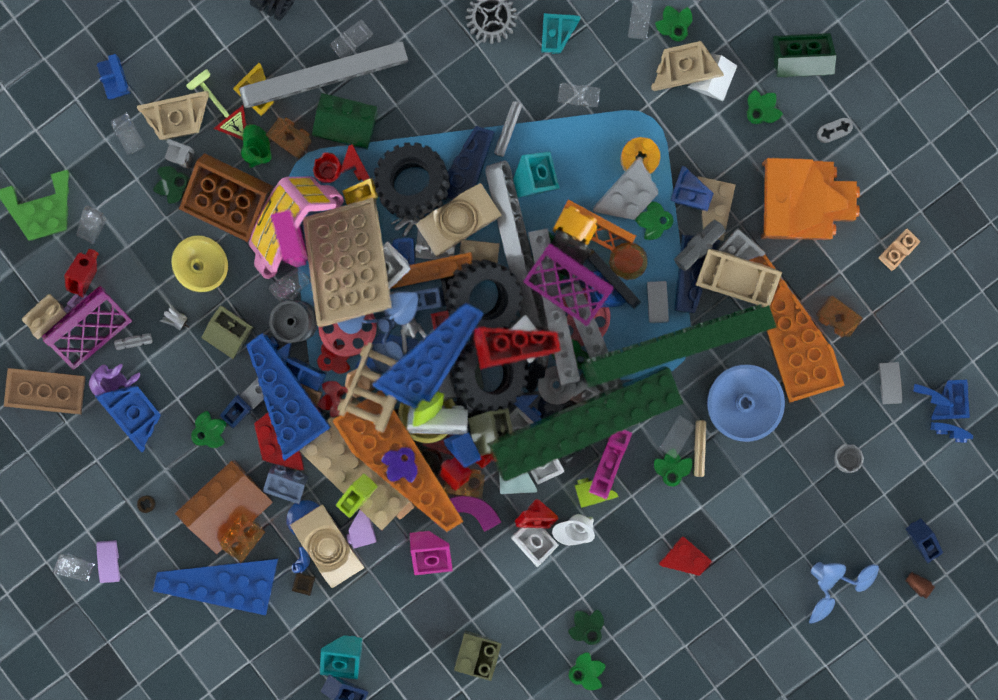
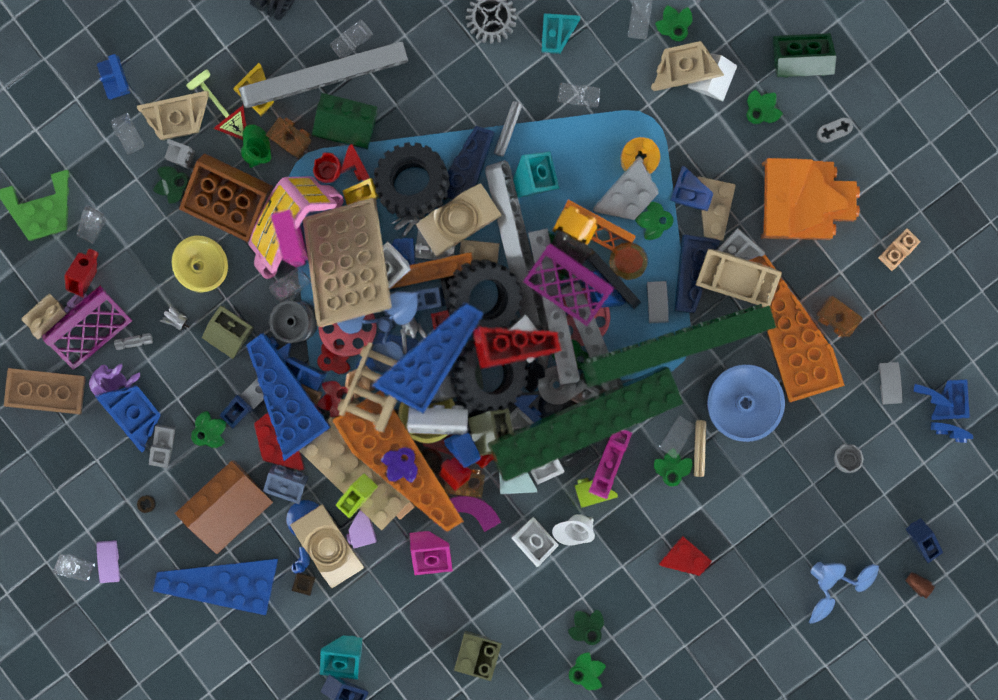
(162, 446): none -> light grey slope
(246, 540): clear orange brick -> none
(428, 410): lime slope -> none
(536, 516): red slope -> none
(699, 245): dark grey piece -> none

